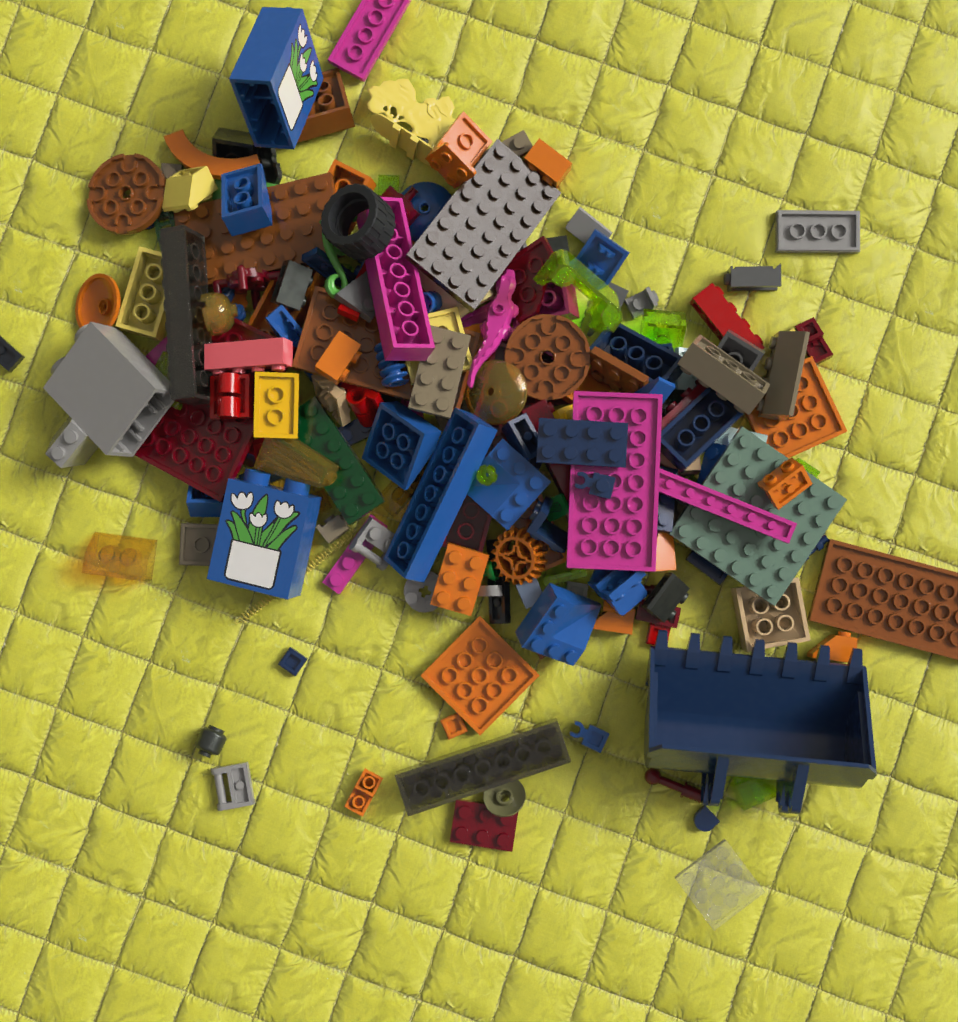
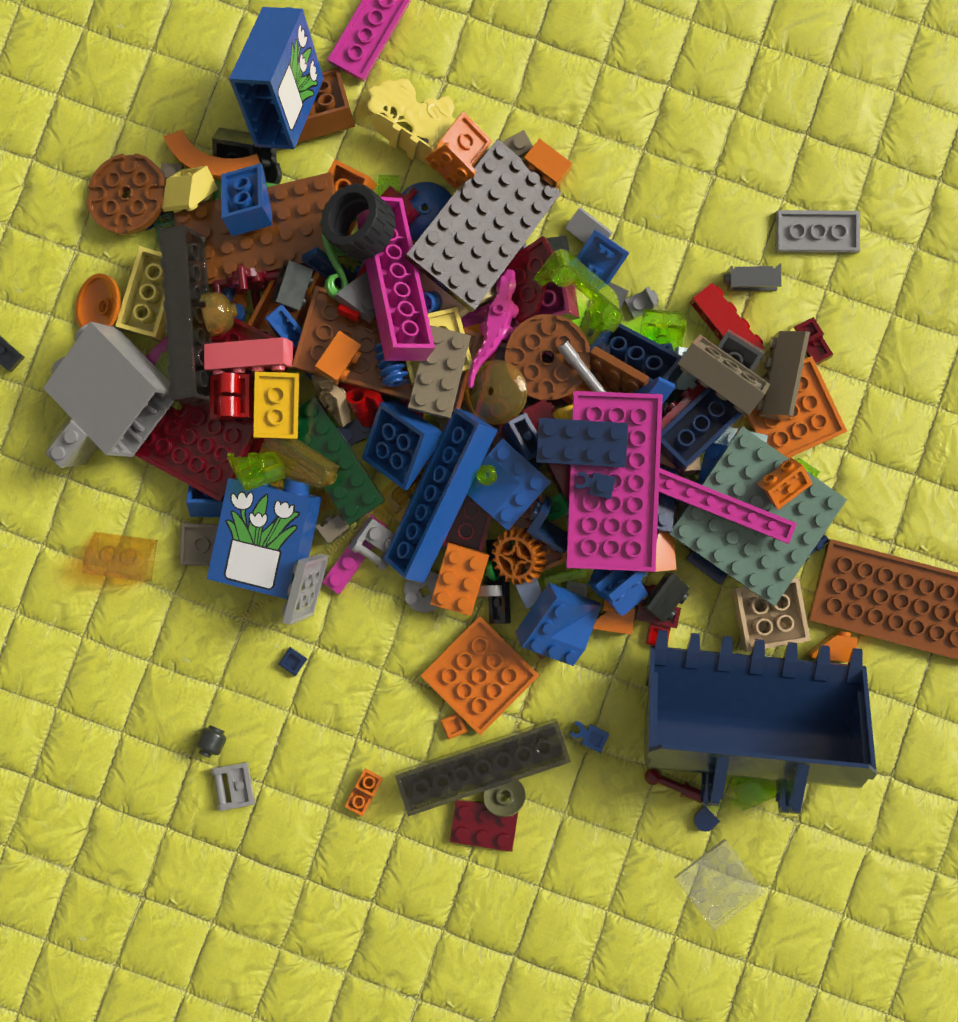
(257, 469): none -> clear neon green slope
(305, 588): none -> light grey plate
(573, 358): none -> light grey piece

